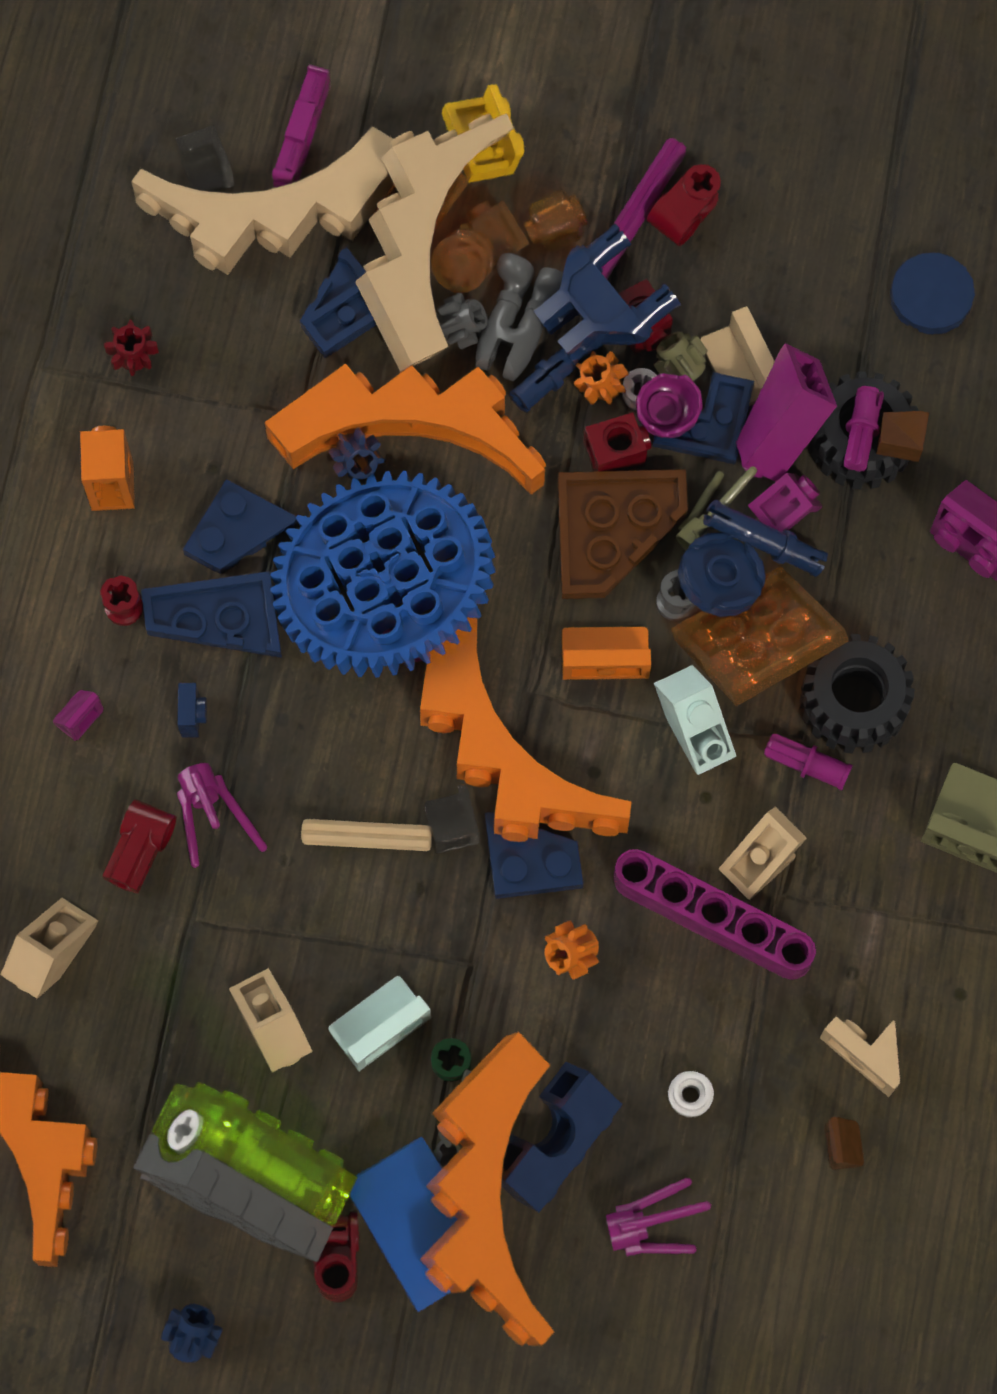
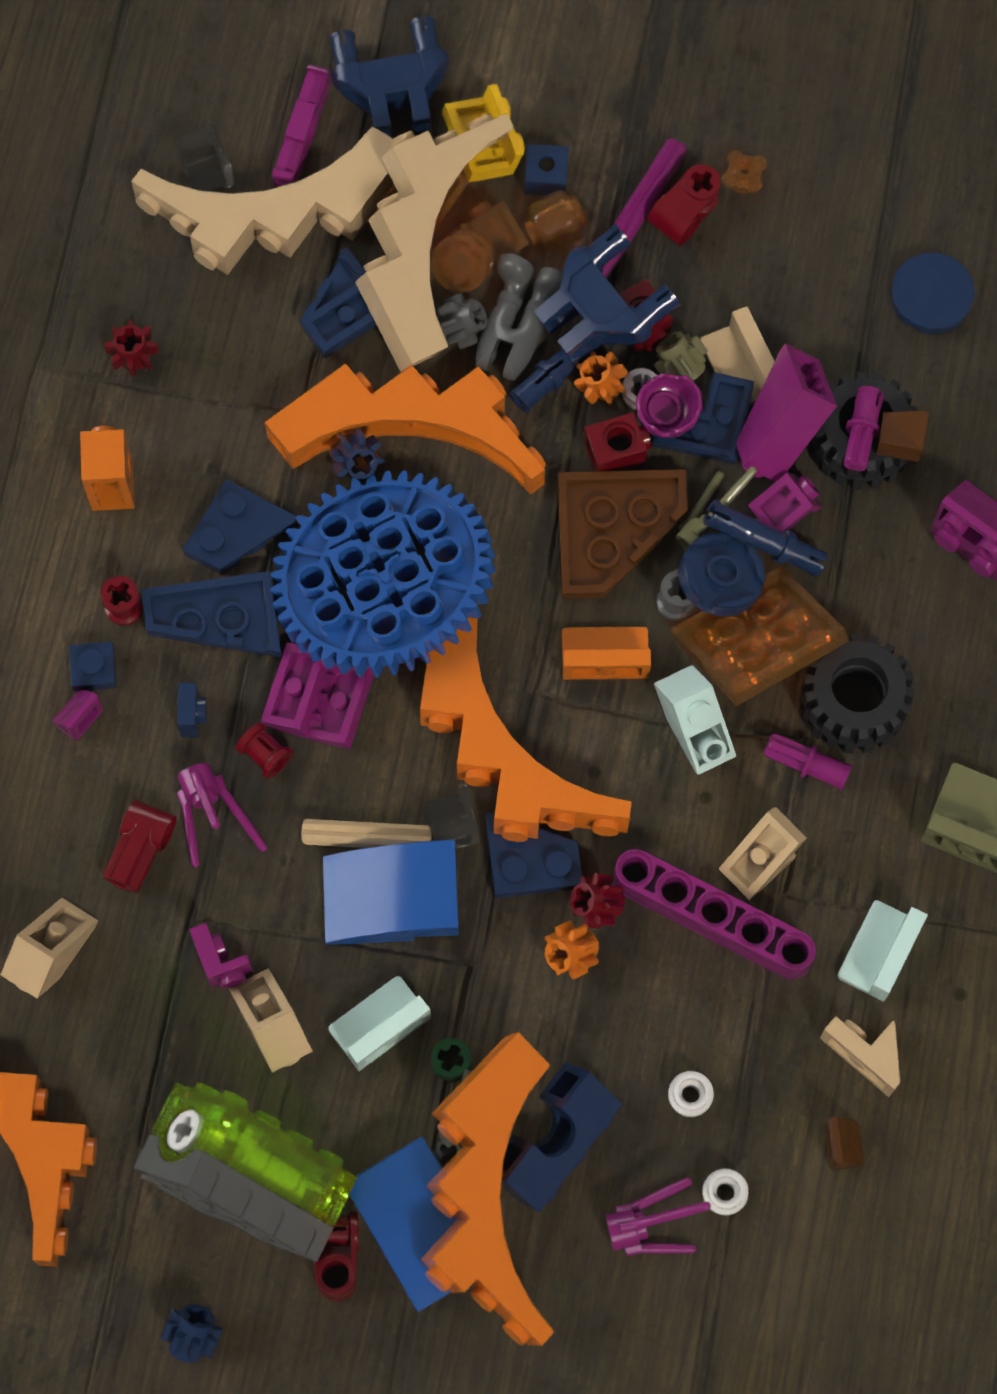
(93, 666): none -> dark blue plate
(211, 952): none -> magenta bracket
(264, 750): none -> dark red bush
(316, 700): none -> magenta slope
(391, 893): none -> blue slope
(392, 81): none -> dark blue connector
(542, 182): none -> dark blue piece
(597, 900): none -> dark red gear
(732, 1179): none -> white plate
(744, 182): none -> clear orange plate
(881, 949): none -> light aqua panel

